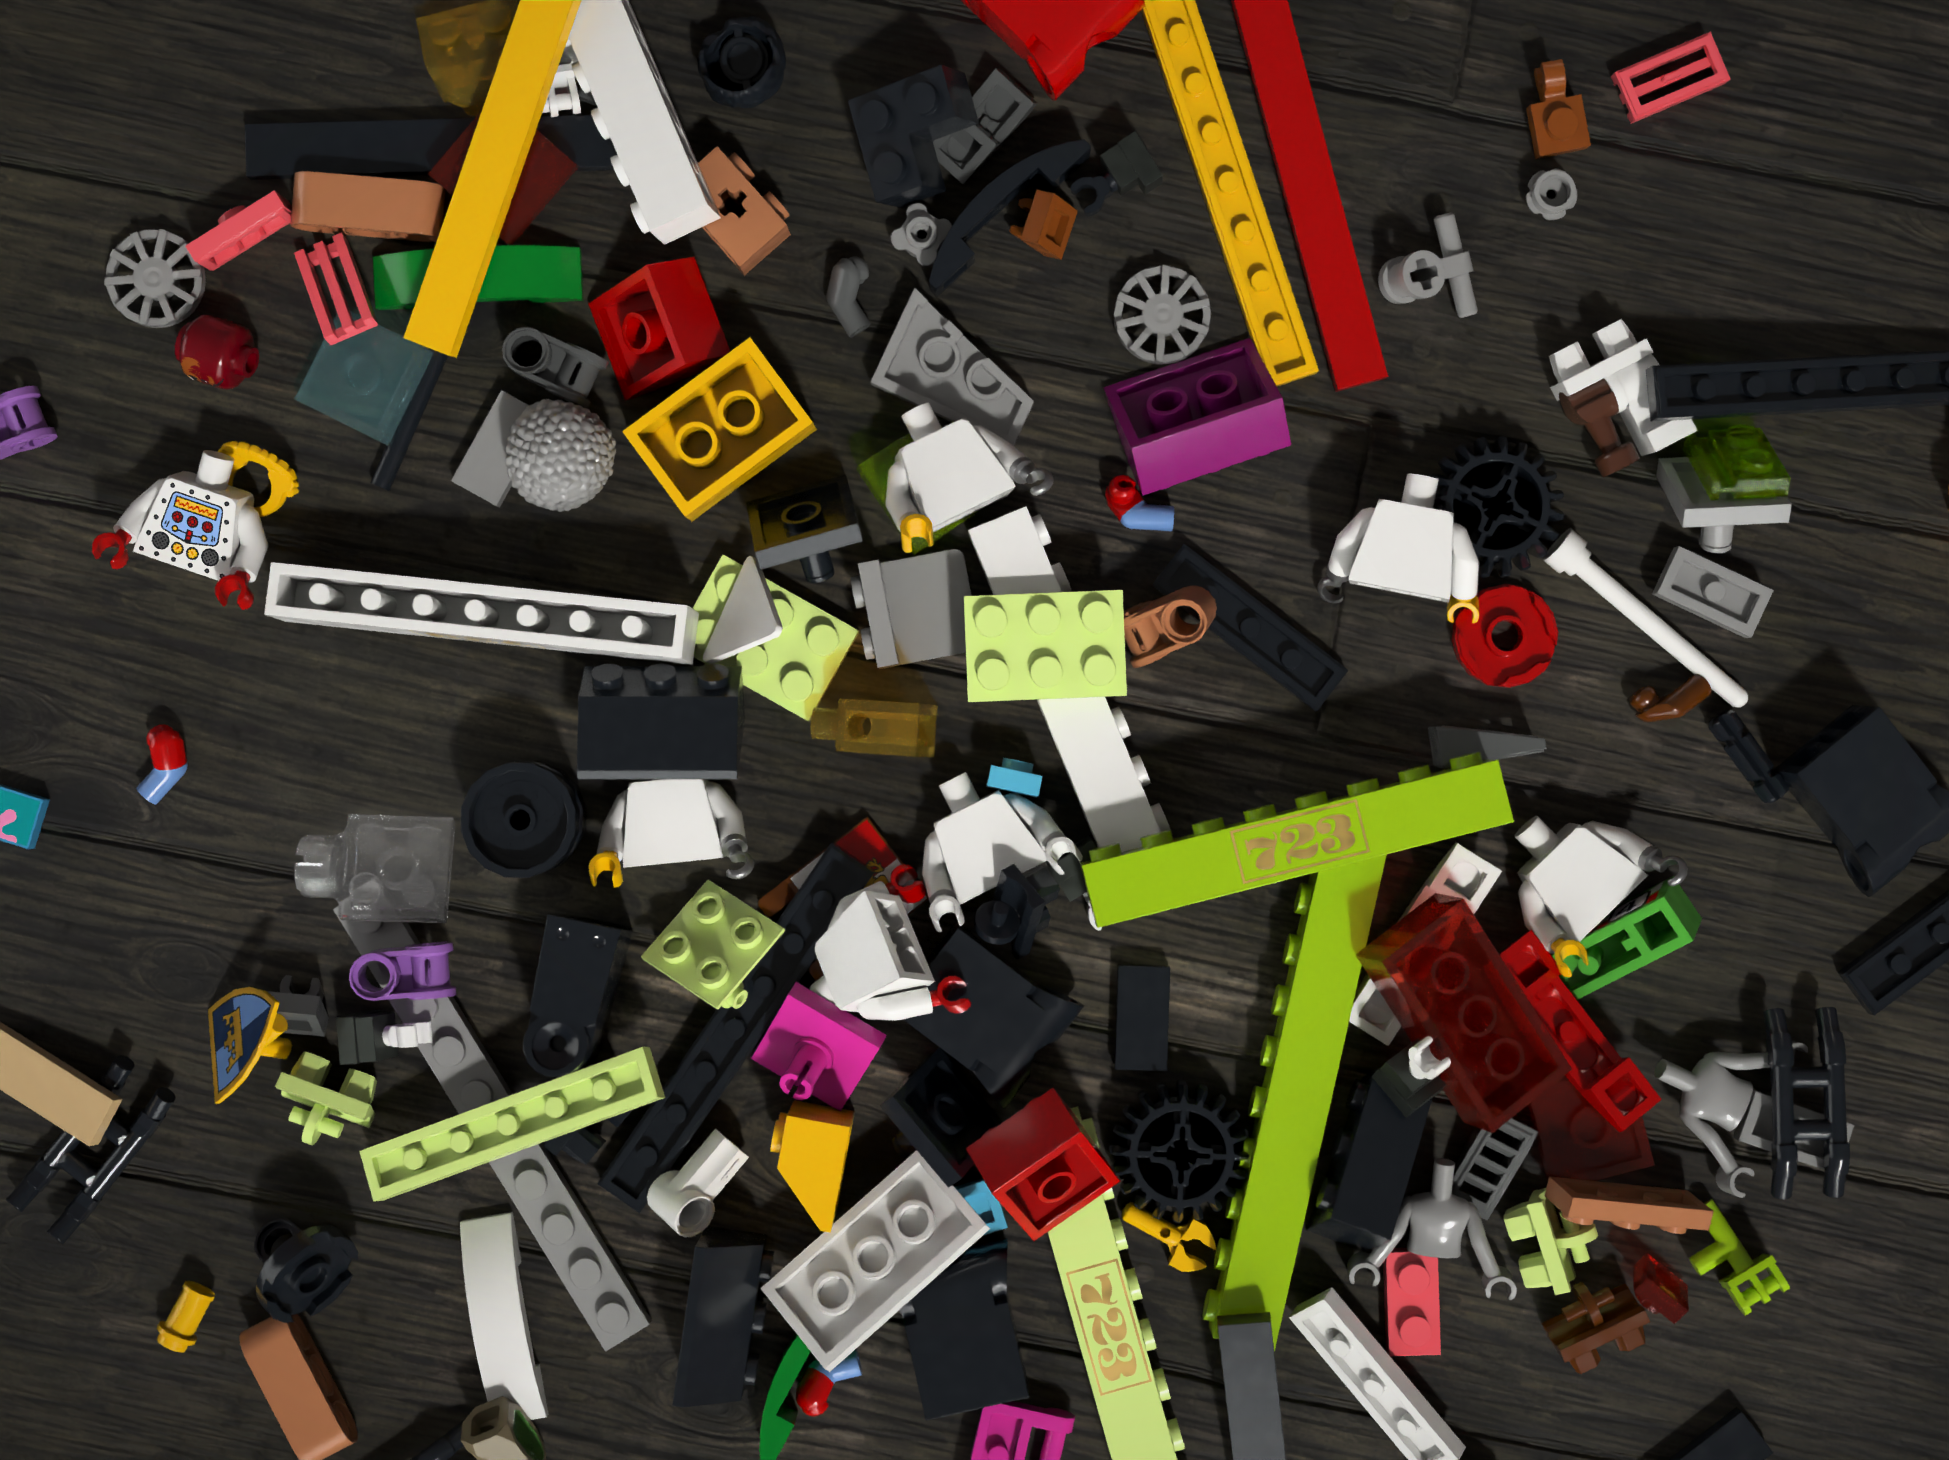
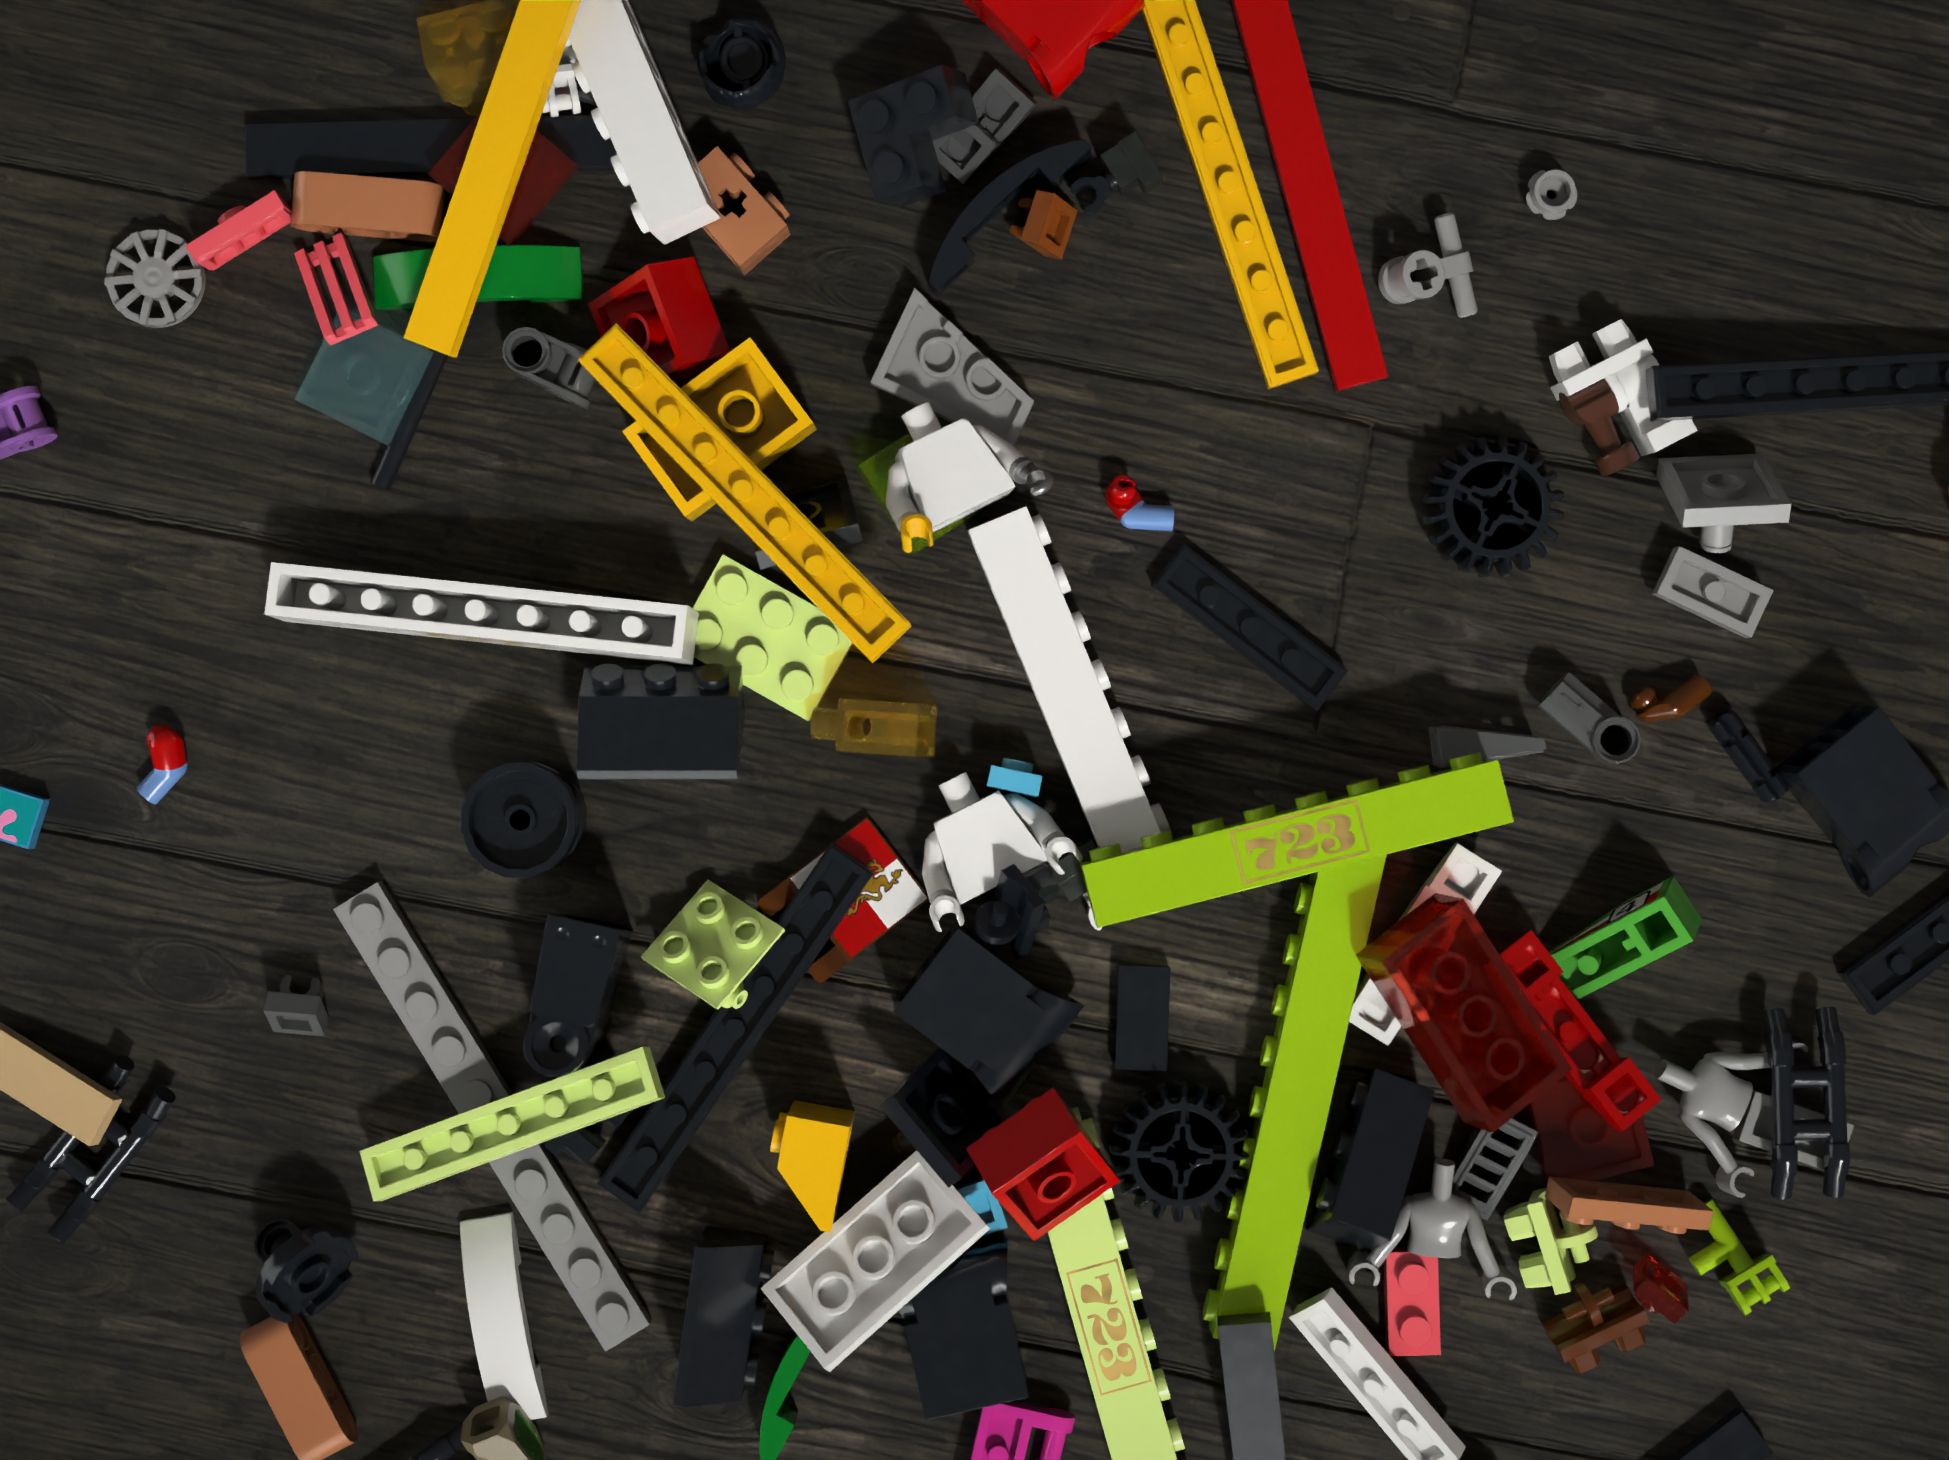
(185, 1317): yellow pin -> none
(195, 526): white torso -> none
(216, 351): dark red head -> none
(242, 1030): shield -> none
(280, 475): yellow piece -> none
(305, 1087): yellowish green hips -> none
(376, 1036): pearl dark grey piece -> none
(381, 868): clear plate -> none
(414, 971): medium lavender piece -> none
(484, 465): light grey tile -> none
(559, 455): light grey hair -> none
(671, 824): white torso -> none
(687, 1195): white piece -> none
(745, 493): none -> yellow tile
(747, 616): white piece -> none
(817, 1048): dark pink tile -> none
(818, 1383): red arm -> none
(842, 293): dark grey arm -> none
(875, 958): white torso -> none
(906, 237): light grey plate -> none
(913, 607): light grey bracket -> none
(1045, 646): yellowish green plate -> none
(1157, 629): nougat piece -> none
(1162, 314): light grey wheel -> none
(1172, 1235): yellow bar -> none
(1198, 416): magenta slope -> none
(1407, 551): white torso -> none
(1412, 1076): pearl dark grey piece -> none
(1535, 642): red tile -> none
(1558, 121): dark orange plate -> none
(1571, 556): white piece -> none
(1580, 880): white torso -> none
(1586, 717): none -> dark grey piece
(1630, 94): coral tile -> none
(1737, 463): clear neon green plate -> none

